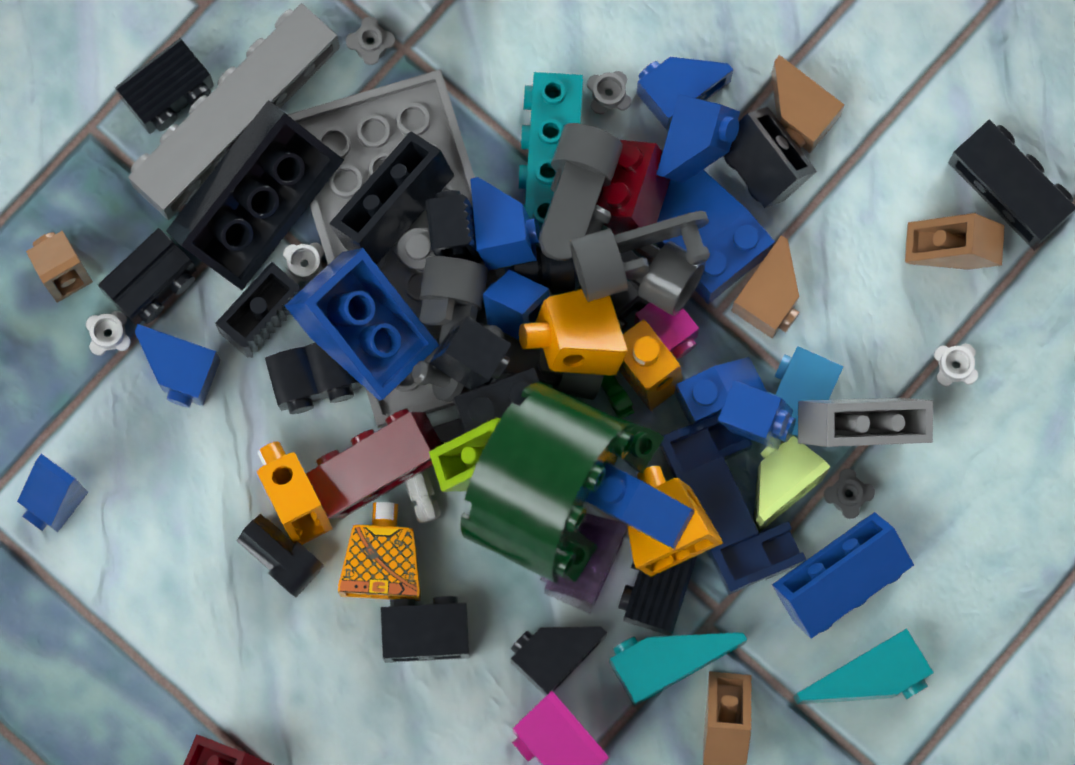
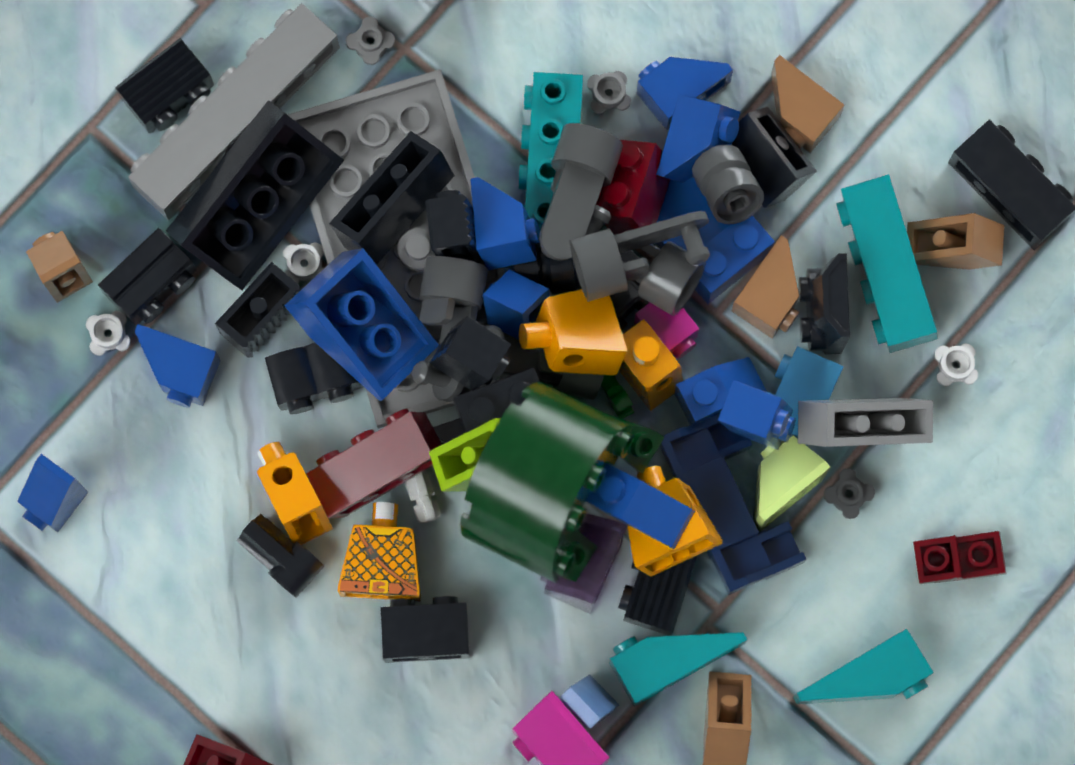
(554, 653): black slope -> none
(589, 701): none -> medium blue tile
(727, 184): none -> dark grey wheel
(826, 306): none -> black slope
(843, 575): blue brick -> none
(888, 263): none -> teal brick
(959, 557): none -> dark red slope

